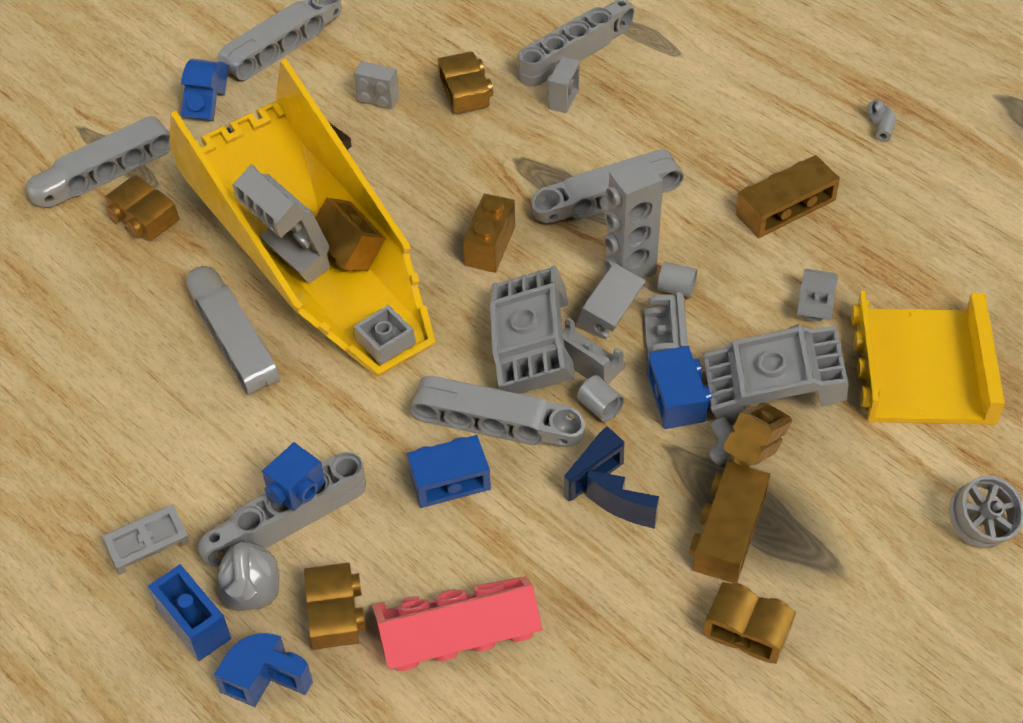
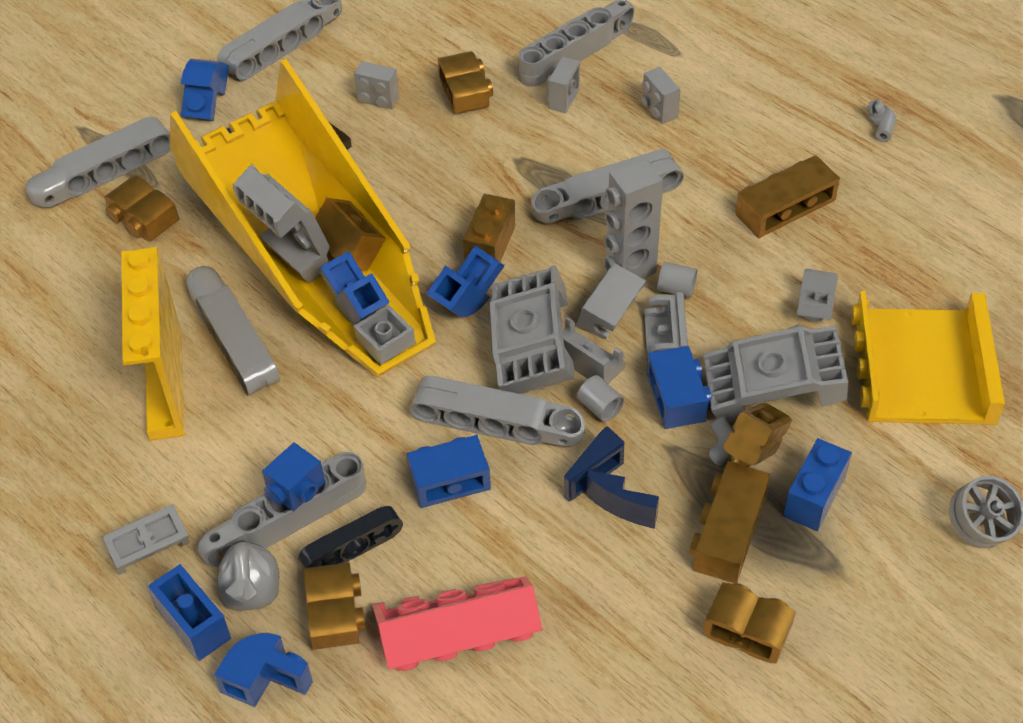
(153, 330): none -> yellow panel
(352, 539): none -> black beam
(354, 293): none -> blue brick
(466, 289): none -> blue brick
(660, 95): none -> light grey piece
(817, 484): none -> blue brick

